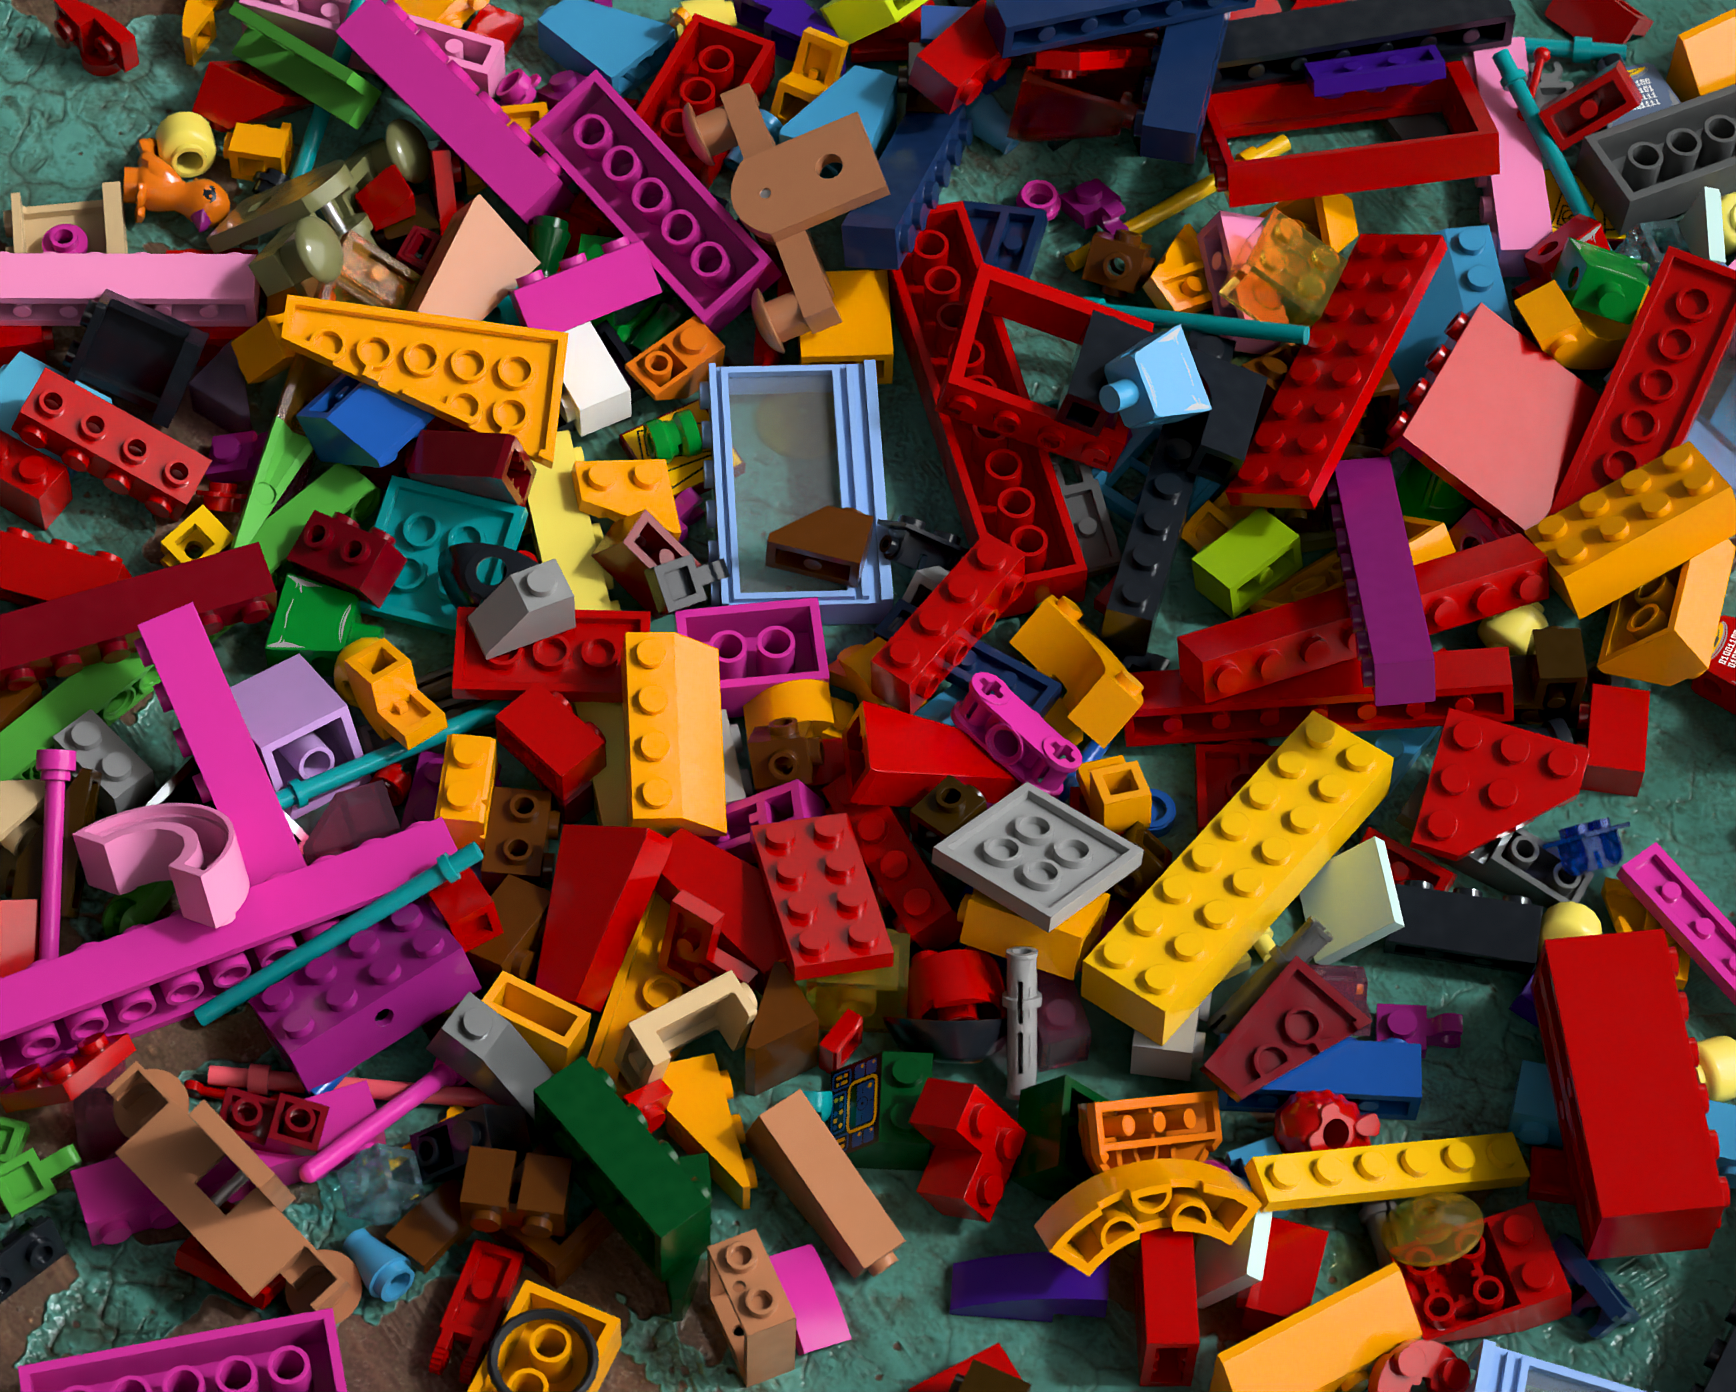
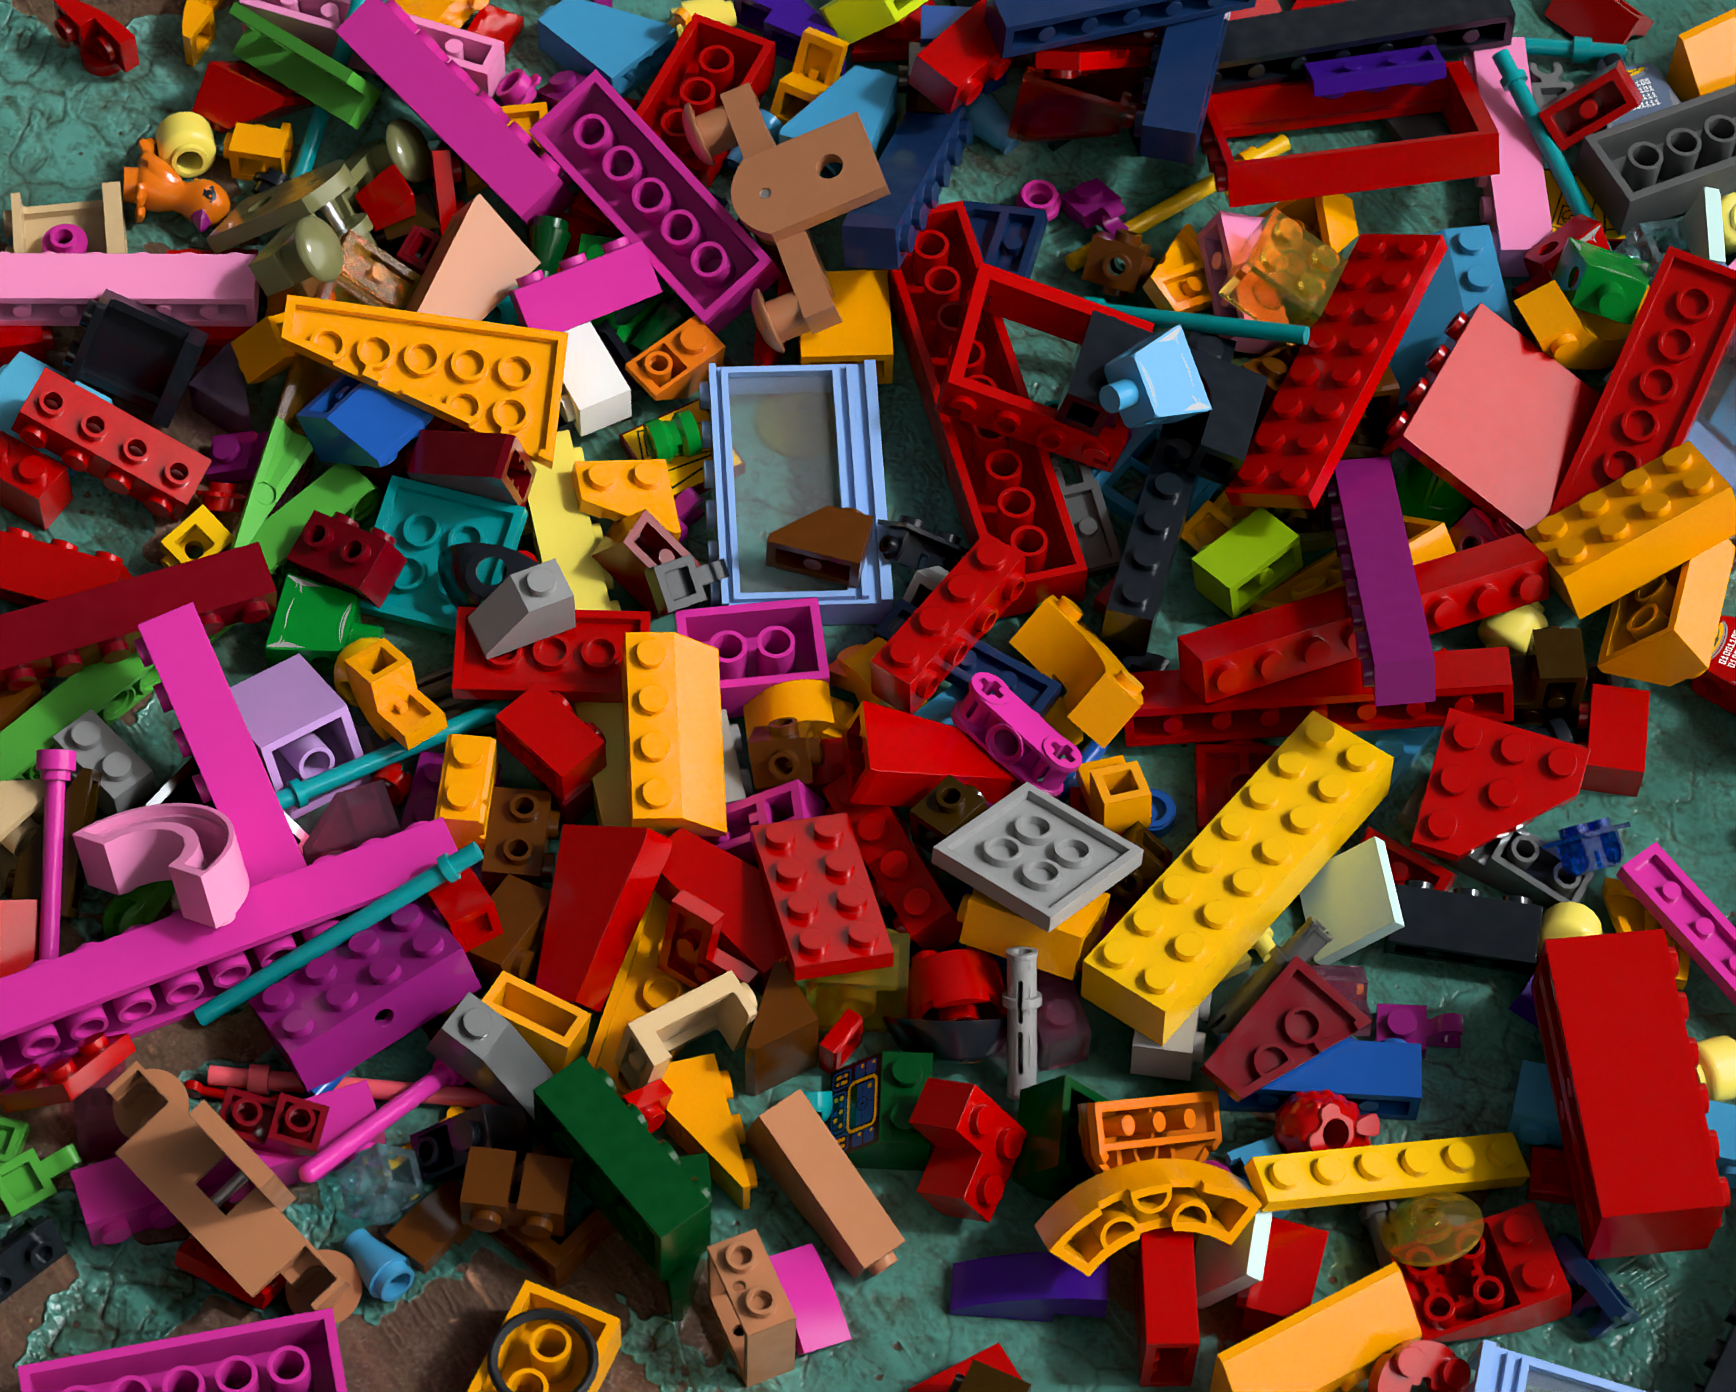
(477, 1306): red hinge -> none
(1541, 56): red hinge -> none

